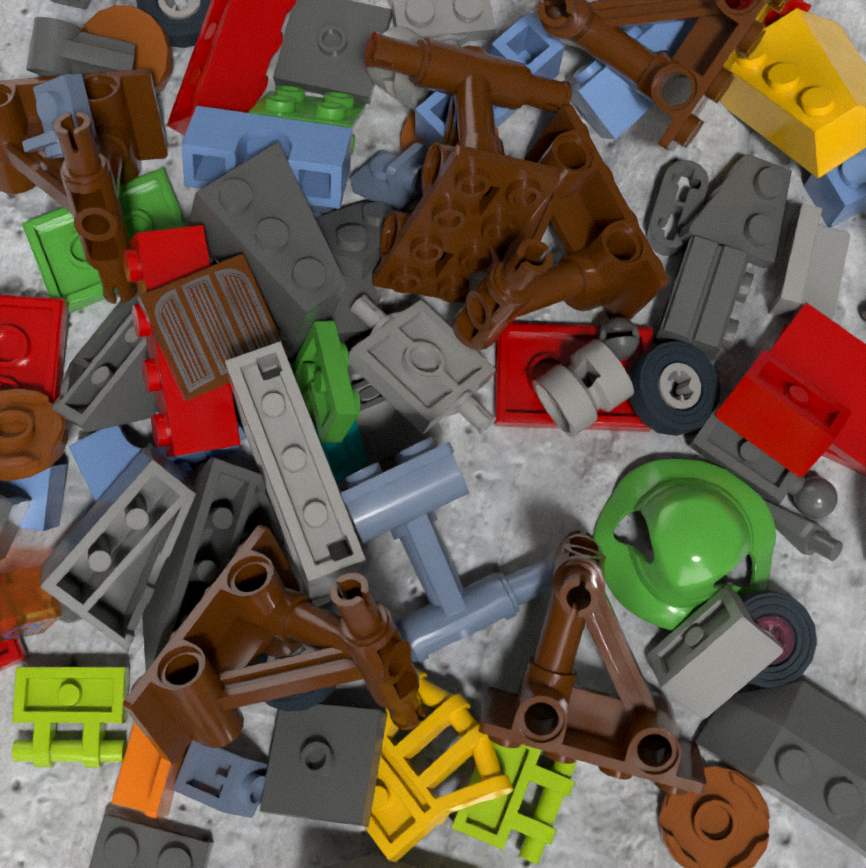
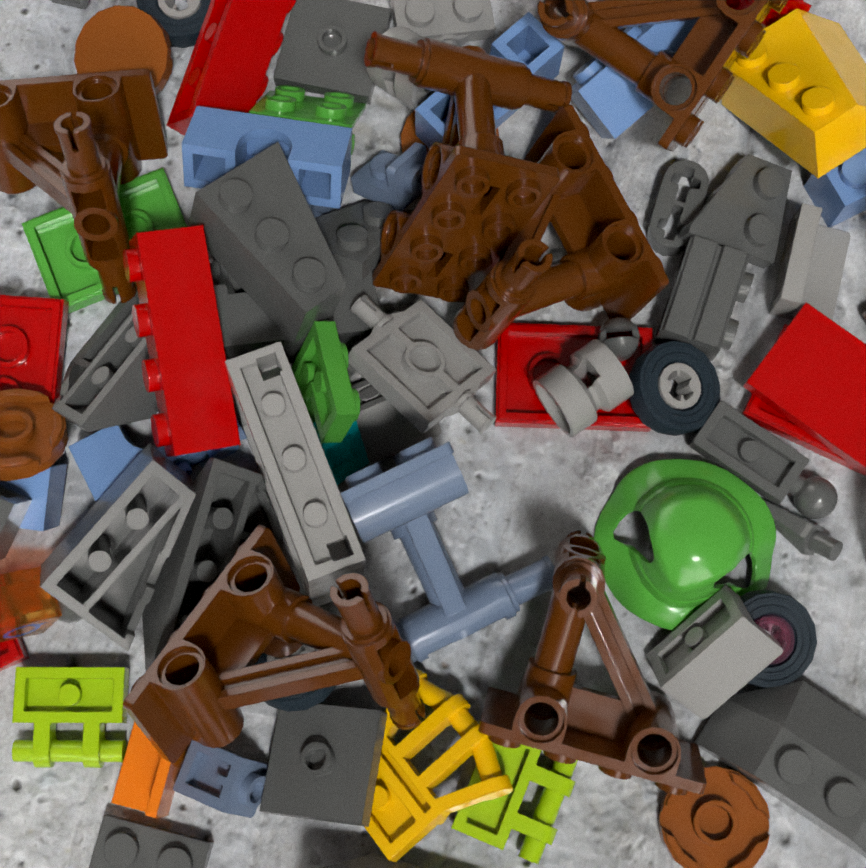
(54, 99): sand blue bracket -> none
(63, 49): dark grey piece -> none
(208, 321): tile -> none
(783, 414): red panel -> none

